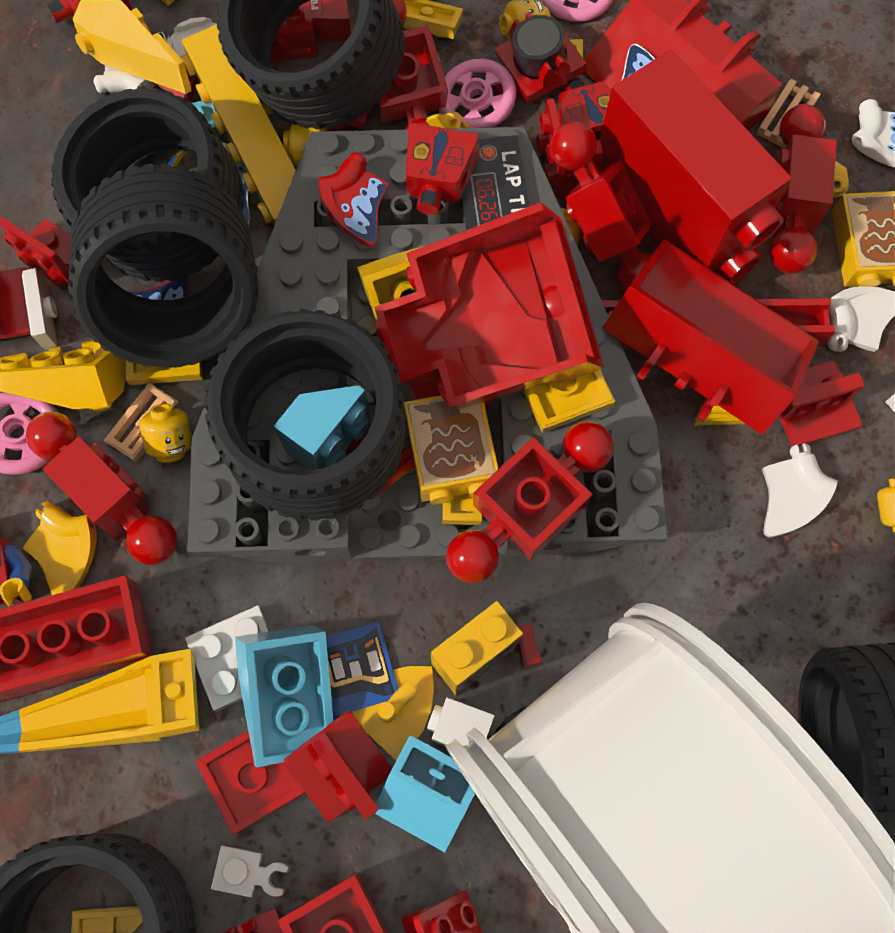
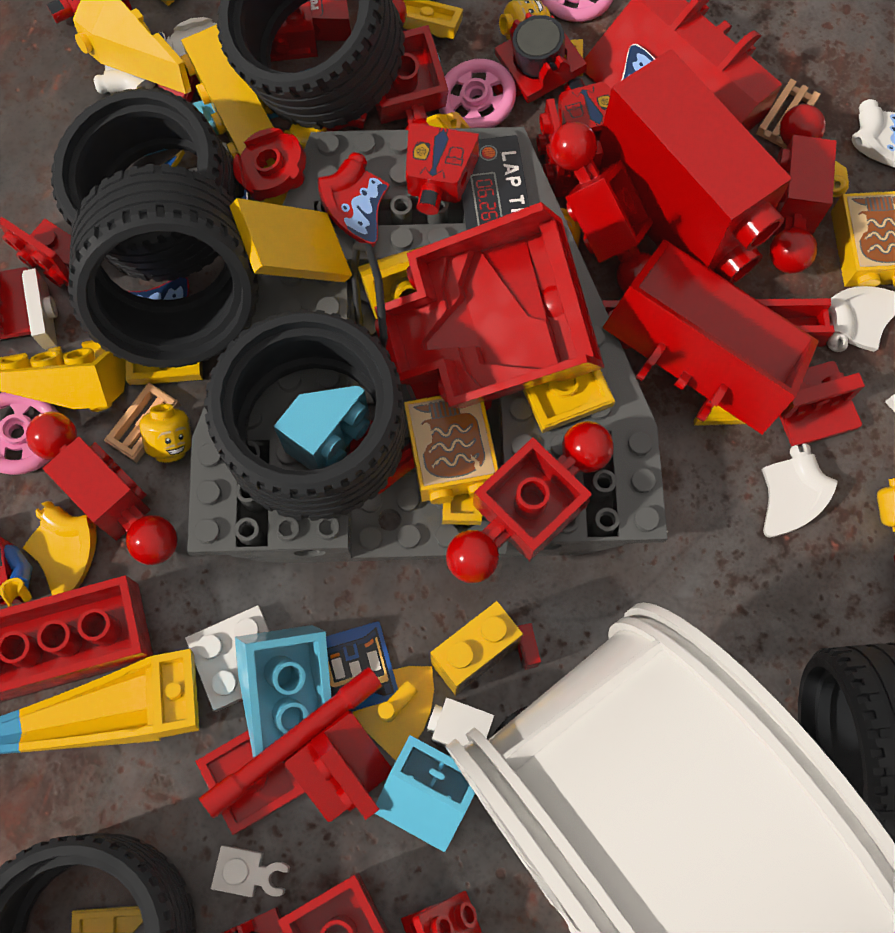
(236, 784): none -> red piece
(278, 178): none -> red plate
(290, 241): none -> yellow tile
(378, 288): none -> black piece

